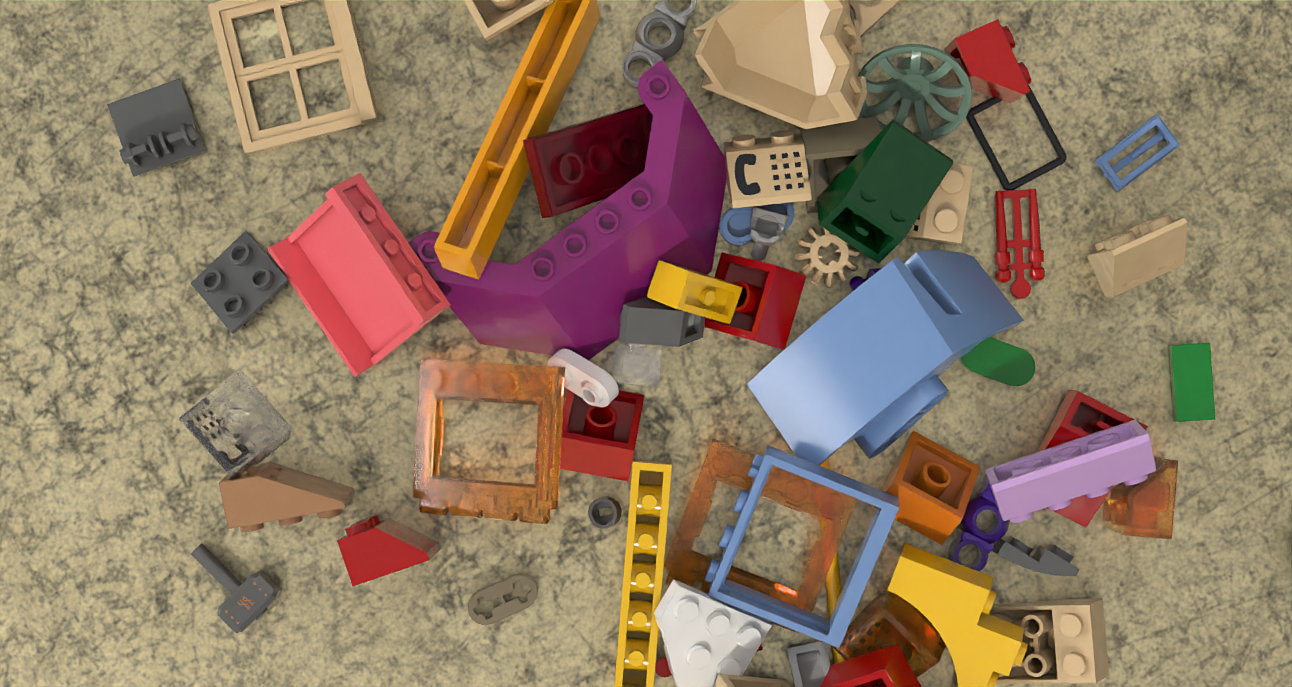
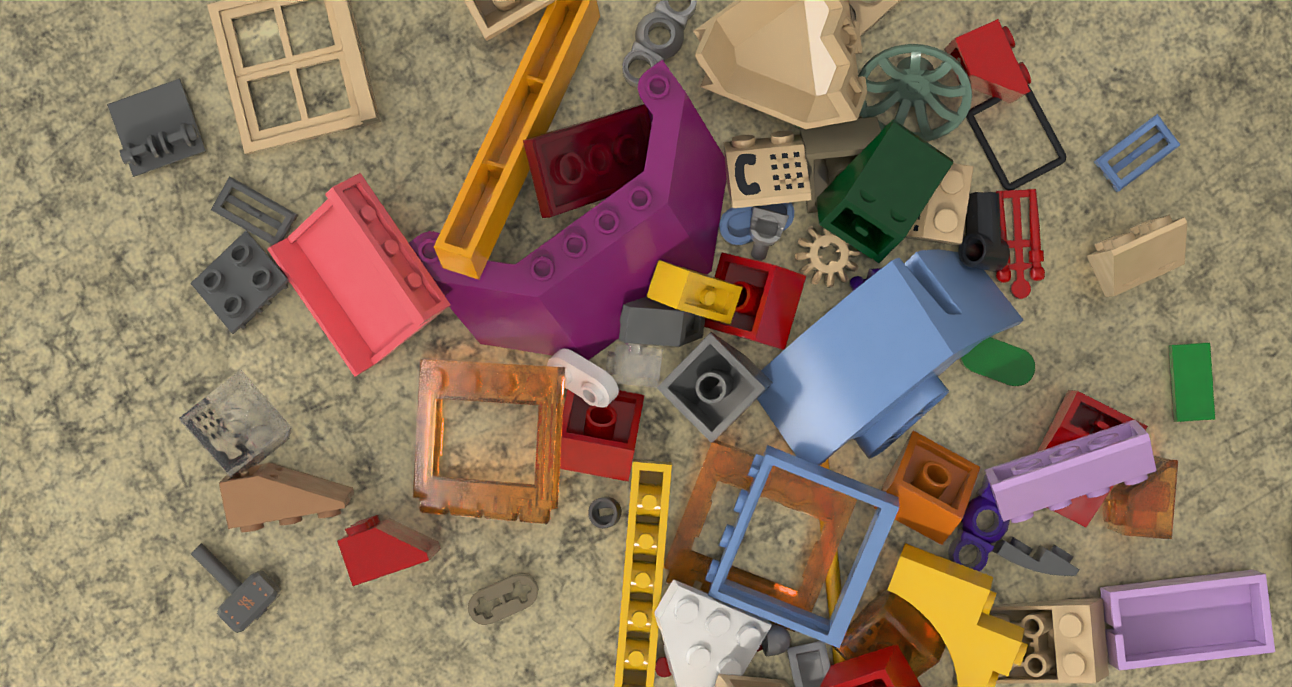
(283, 228): none -> dark grey tile
(714, 386): none -> dark grey slope
(776, 641): none -> light grey hinge
(983, 243): none -> black piece
(1187, 619): none -> lavender piece

